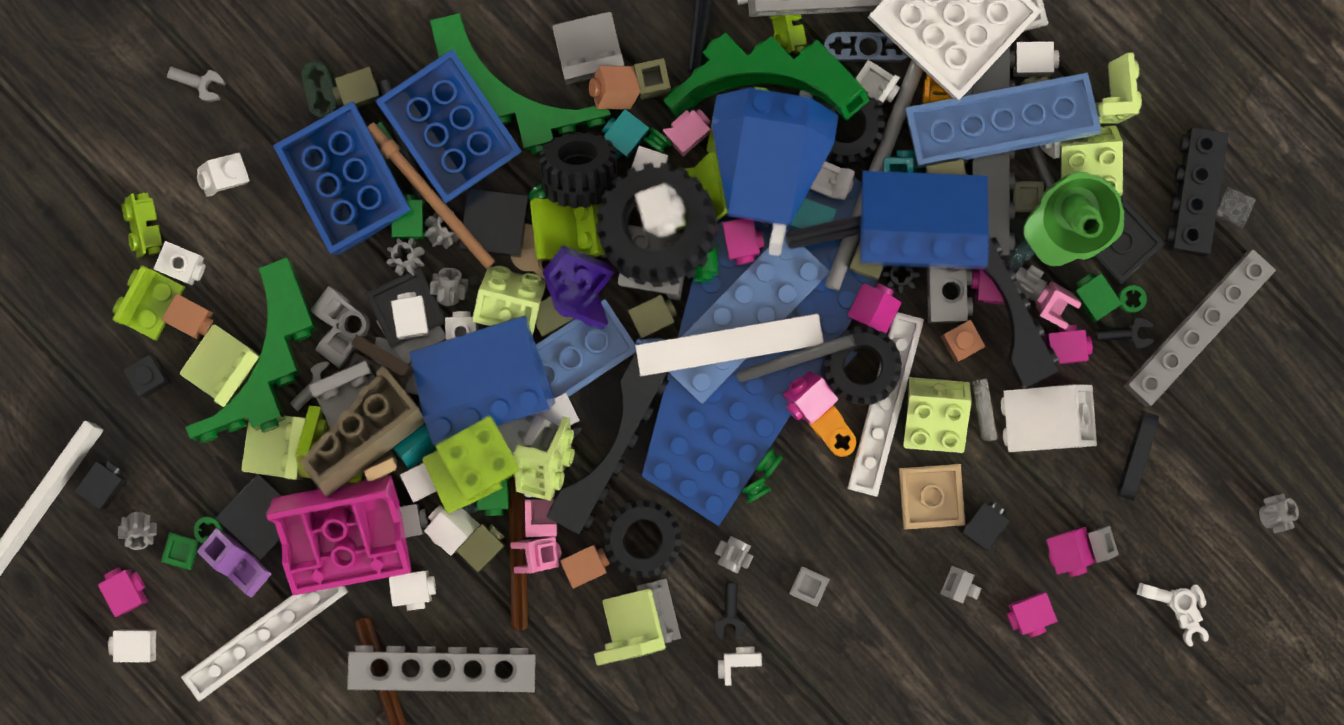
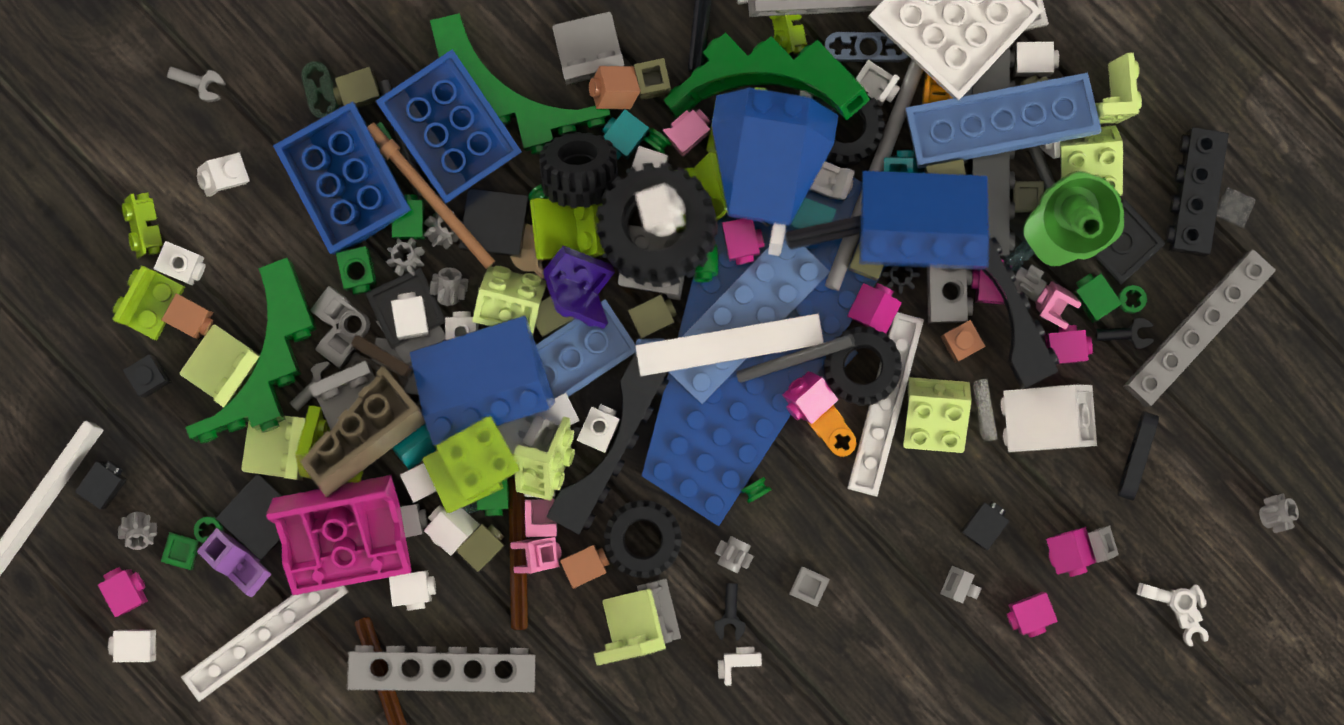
(346, 260): none -> green brick
(382, 466): tan tile -> none
(599, 428): none -> white brick
(769, 463): green bush -> none
(932, 496): tan tile -> none

